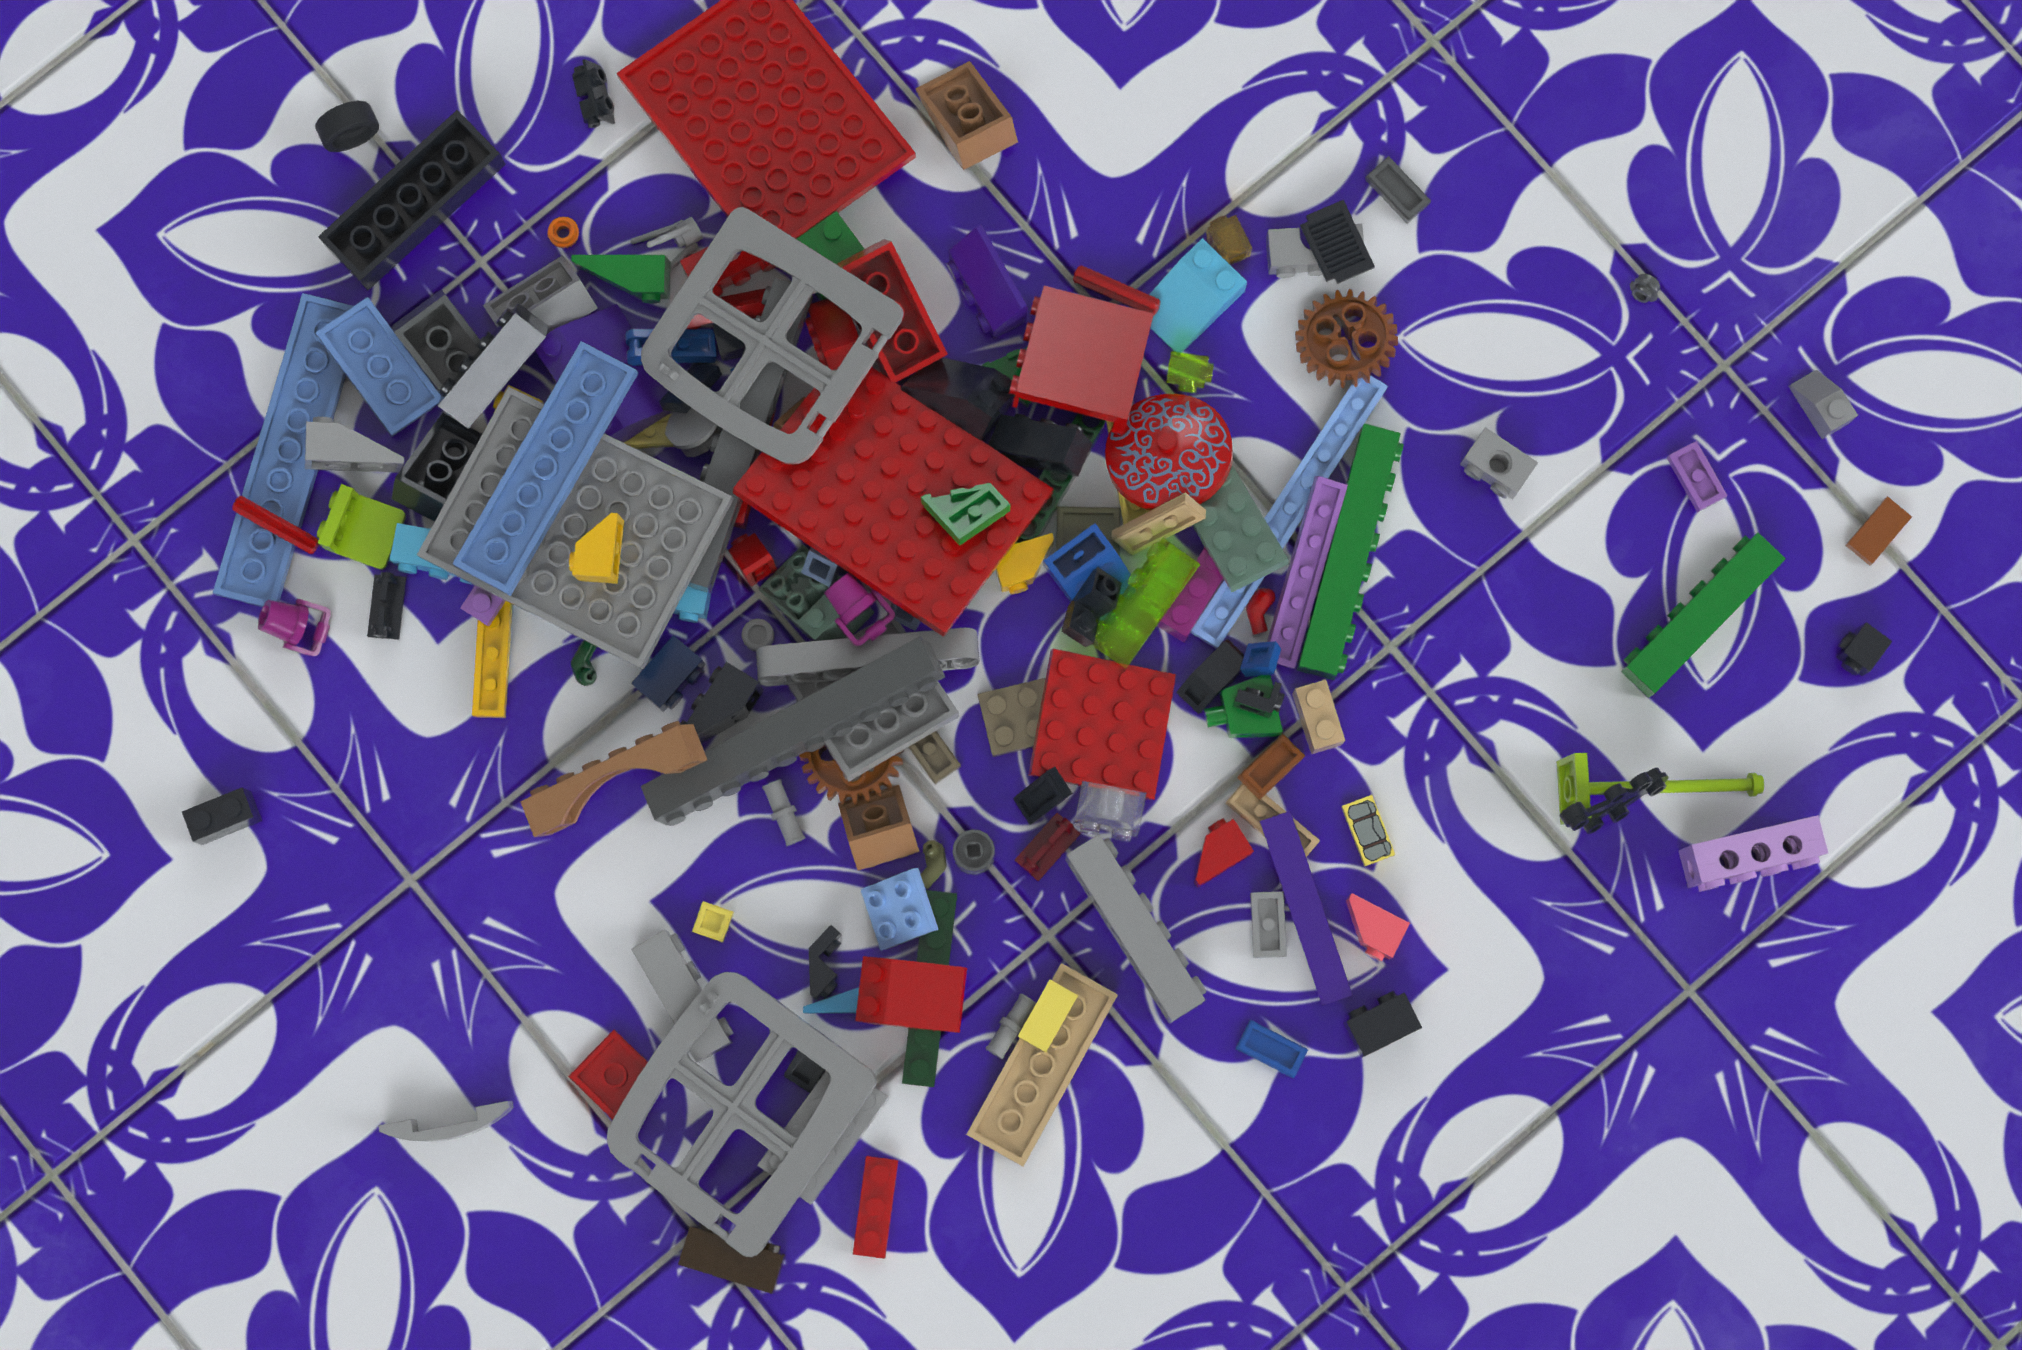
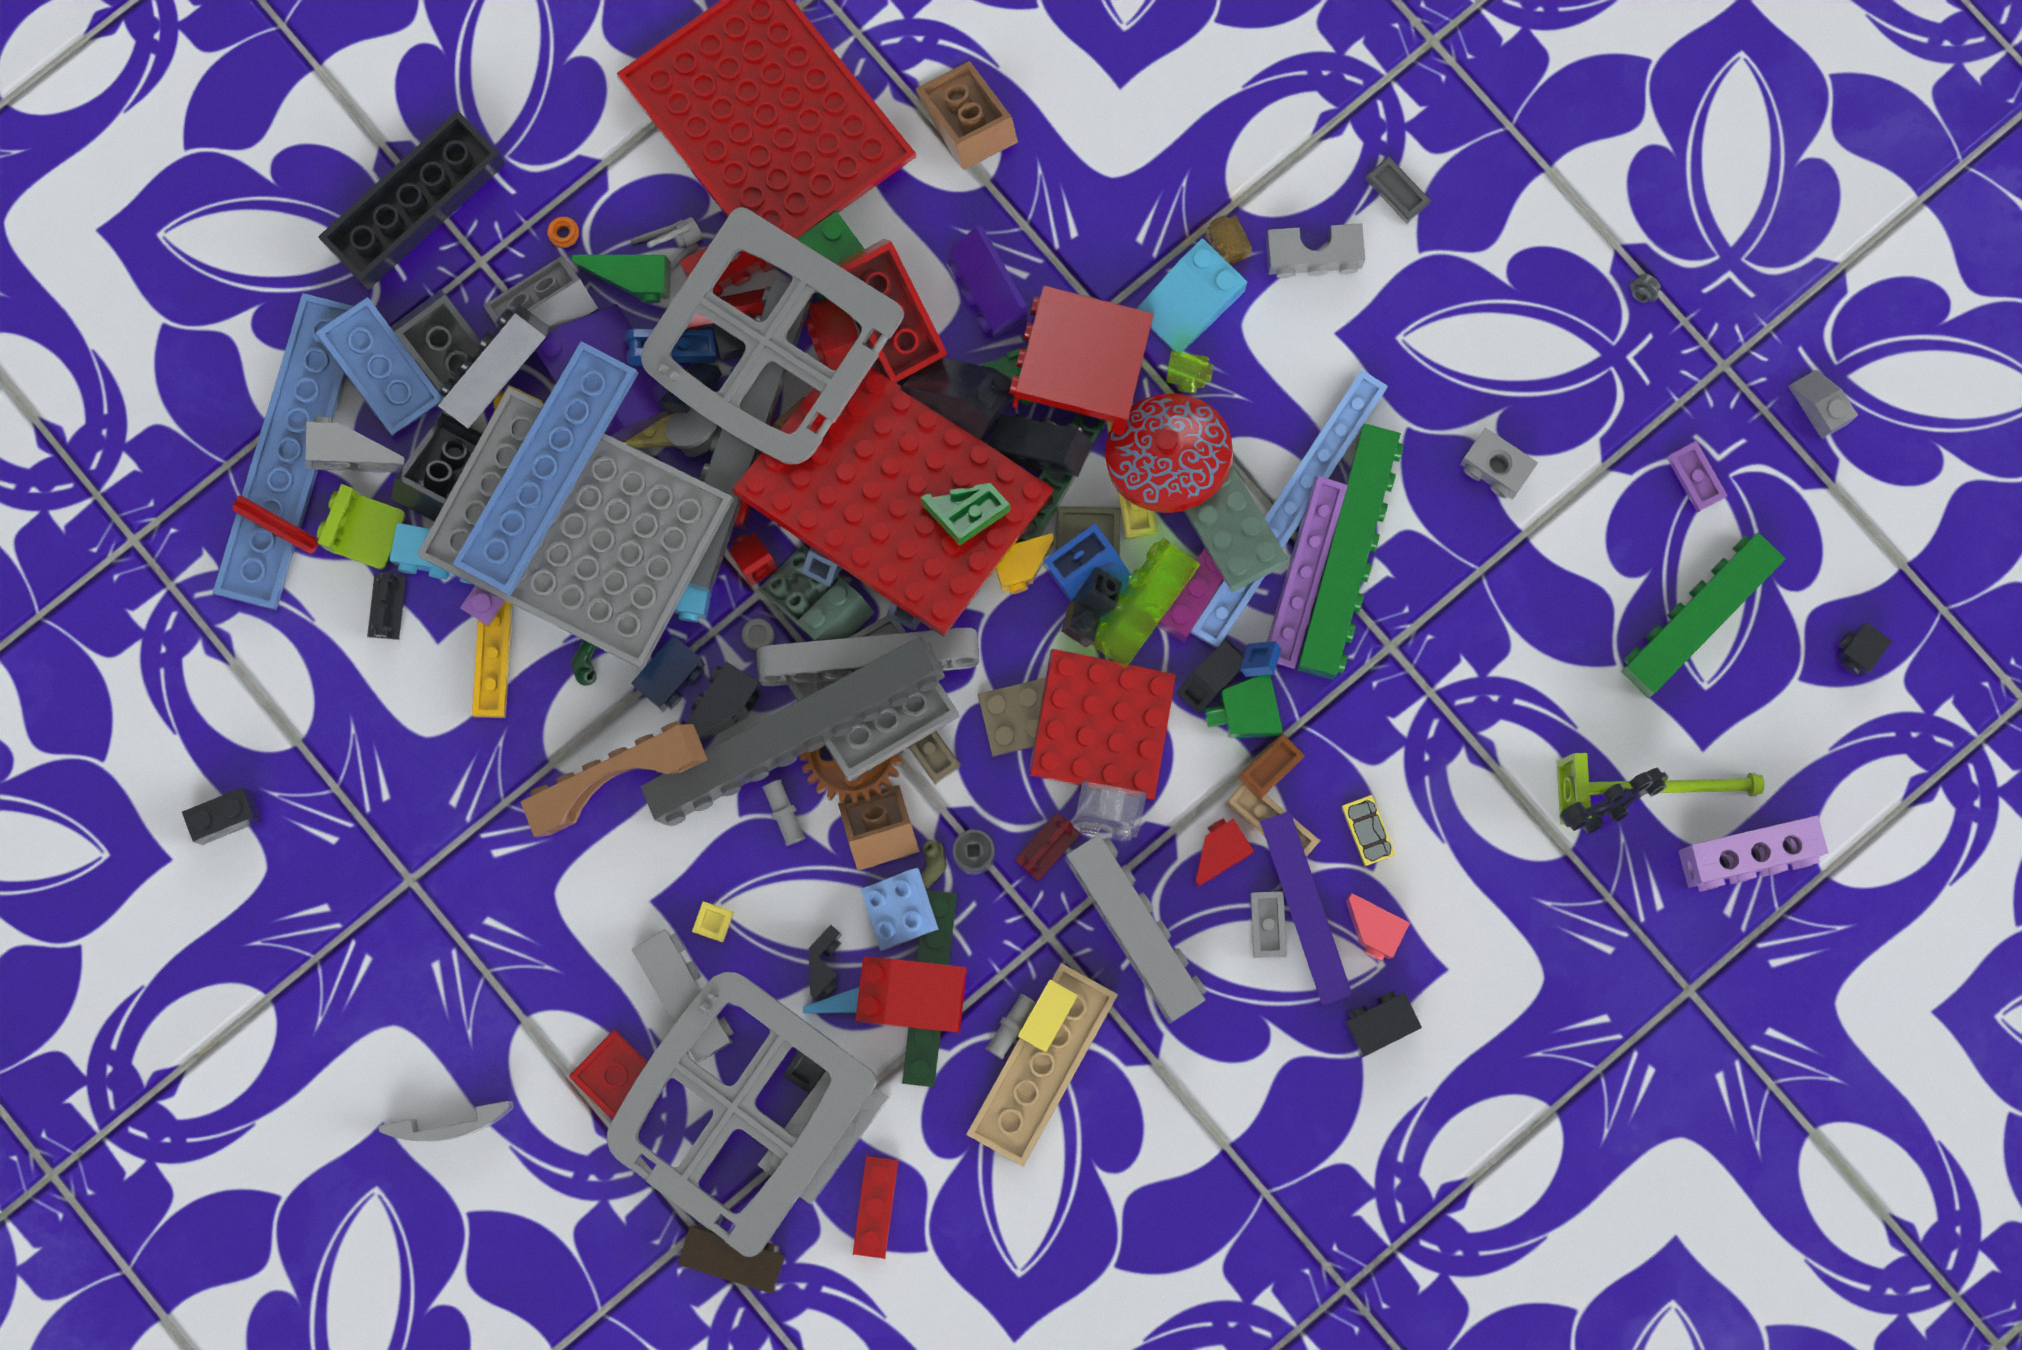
(290, 621): magenta piece -> none
(347, 126): black tyre -> none
(590, 81): black hinge -> none
(599, 552): yellow slope -> none
(850, 601): magenta piece -> none
(1042, 795): black tile -> none
(1116, 290): red axle -> none
(1158, 523): tan tile -> none
(1254, 702): black bracket -> none
(1257, 608): red arm -> none
(1271, 1049): blue tile -> none
(1318, 716): tan brick -> none
(1336, 243): black window -> none
(1373, 327): dark orange gear -> none
(1878, 531): dark orange tile -> none

